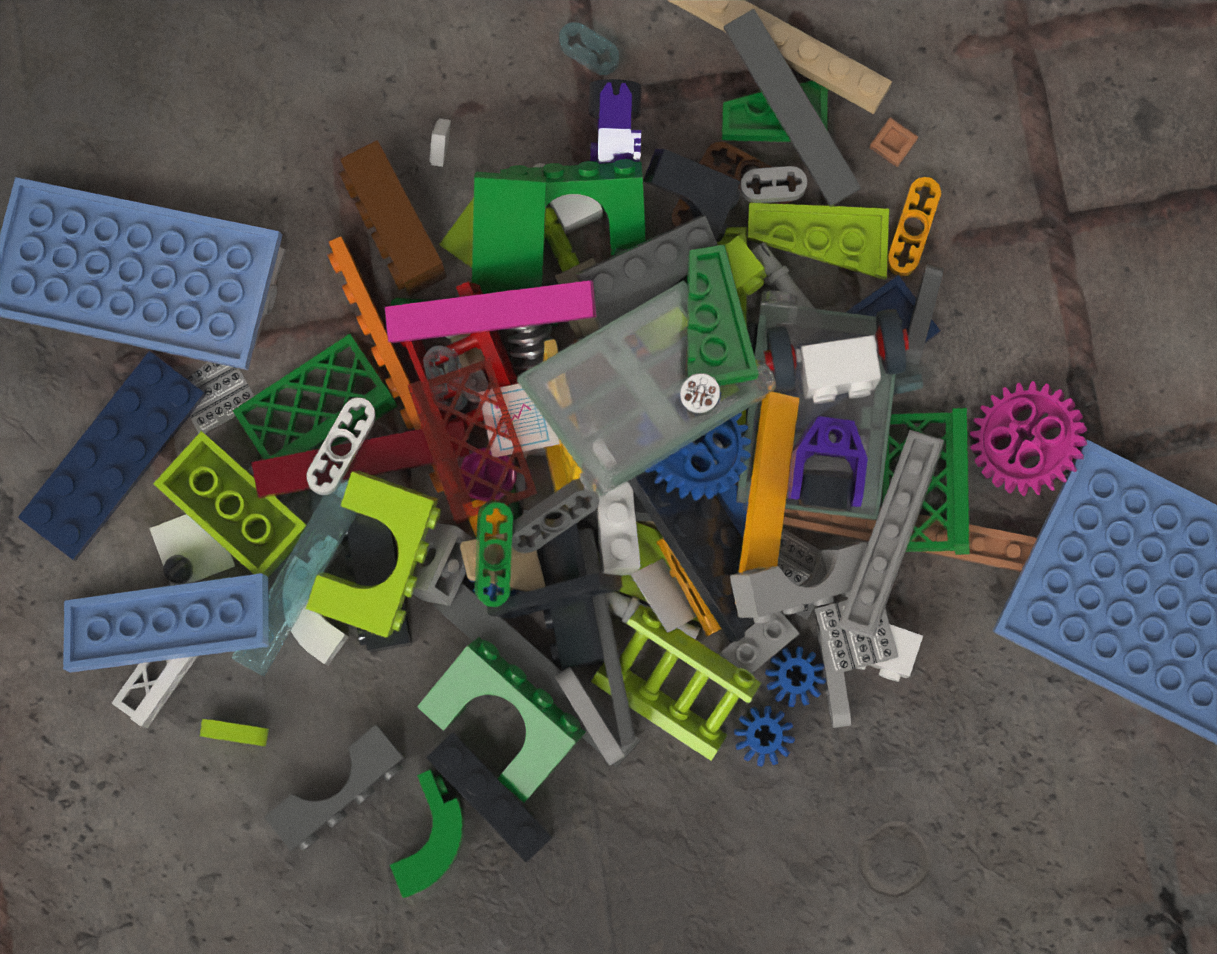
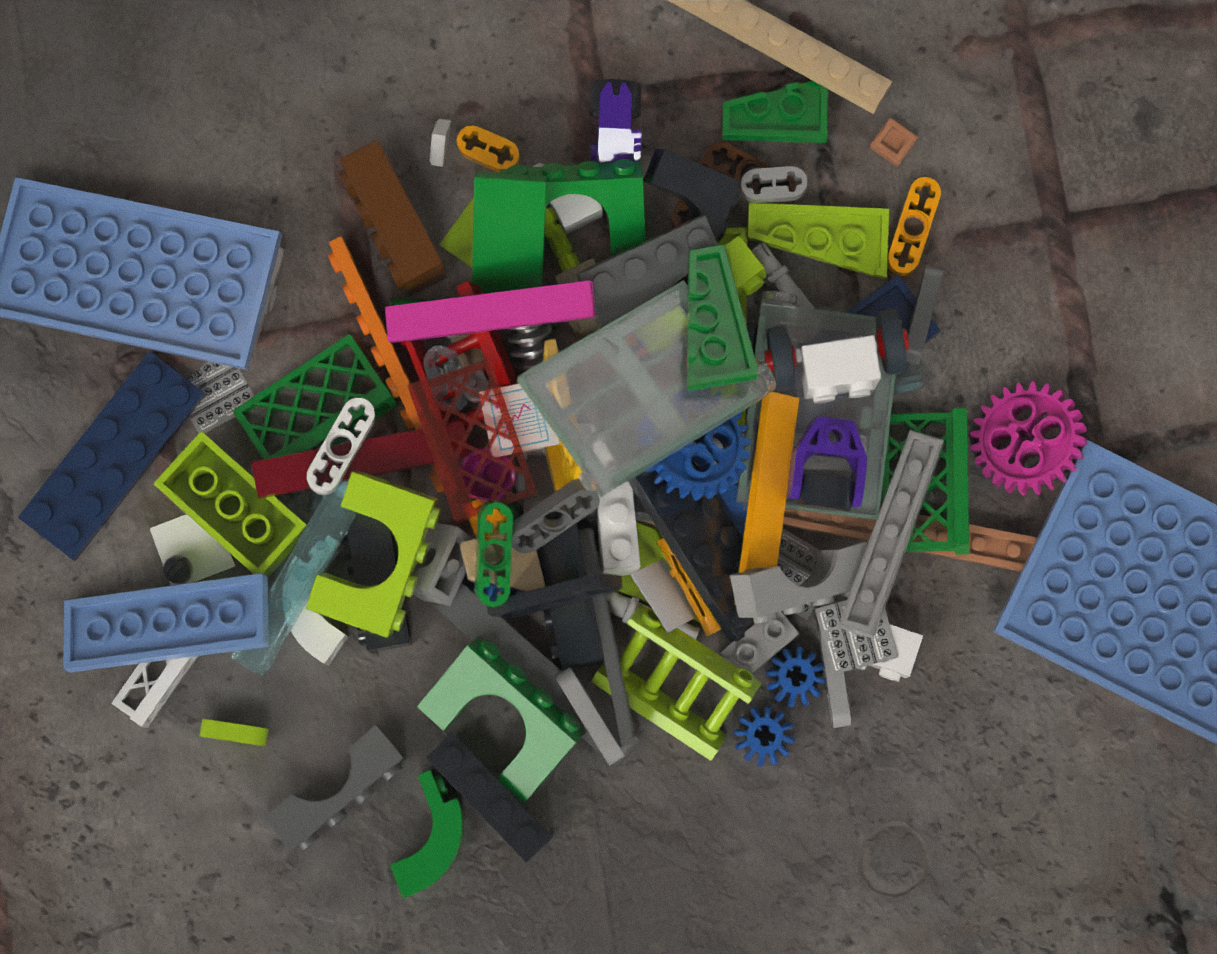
(491, 142): none -> light orange beam
(593, 41): clear light blue beam -> none
(700, 393): white sticker -> none
(792, 108): dark grey tile -> none

